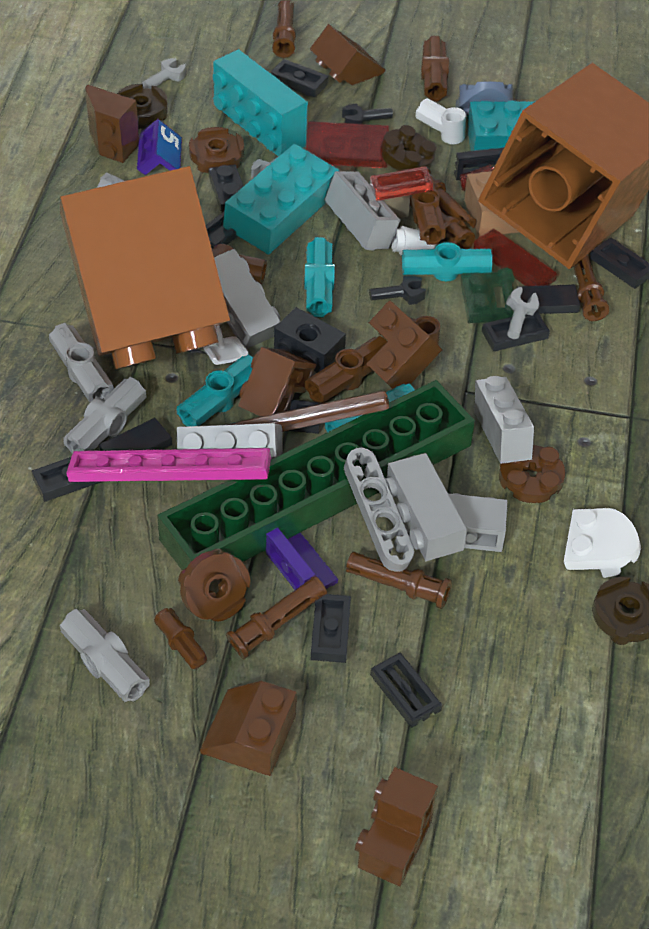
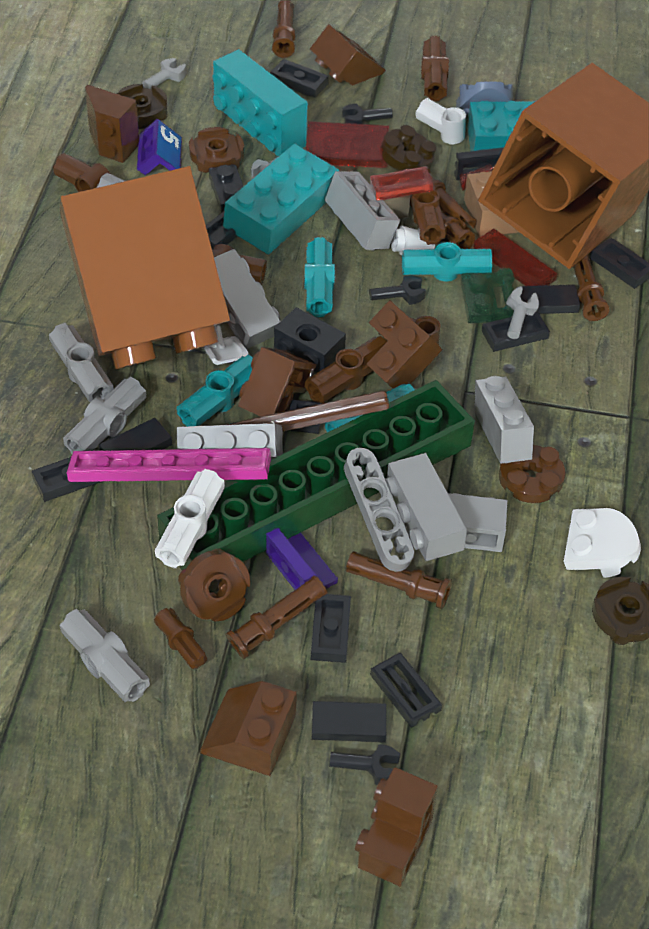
(78, 172): none -> reddish brown piece
(189, 518): none -> white piece
(349, 721): none -> black tile
(370, 763): none -> black bar

